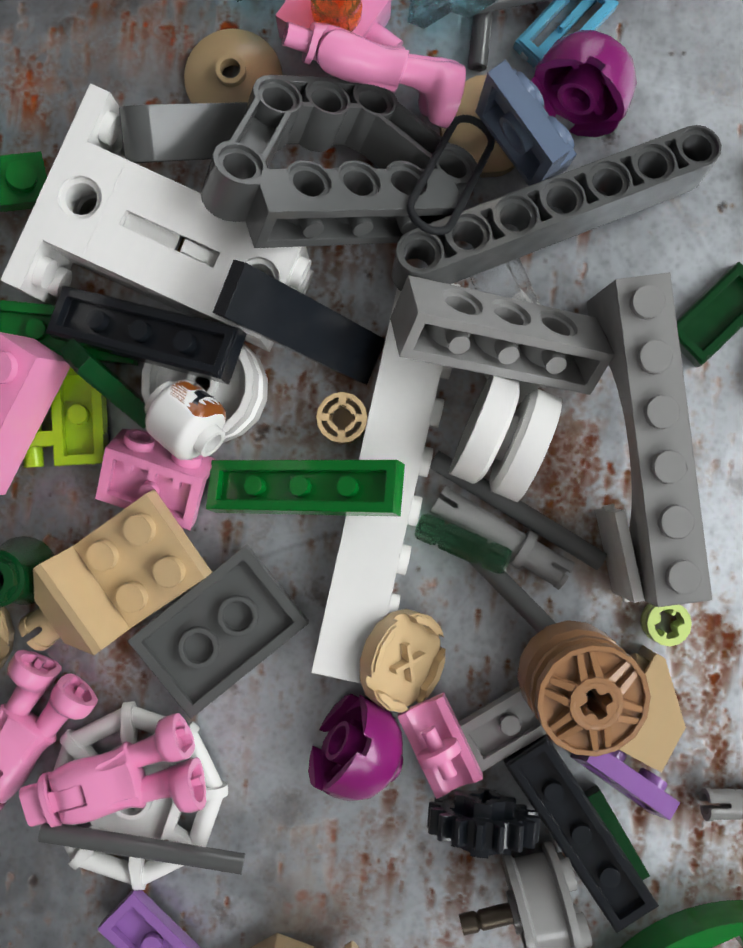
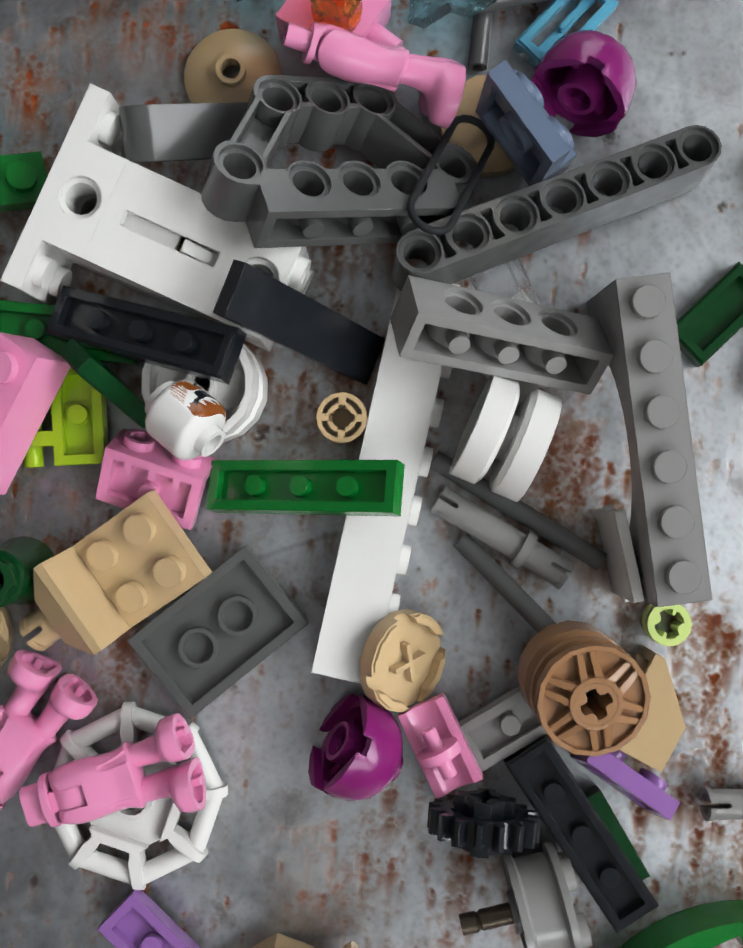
(143, 847): dark grey bar -> none
(463, 543): clear green axle -> none

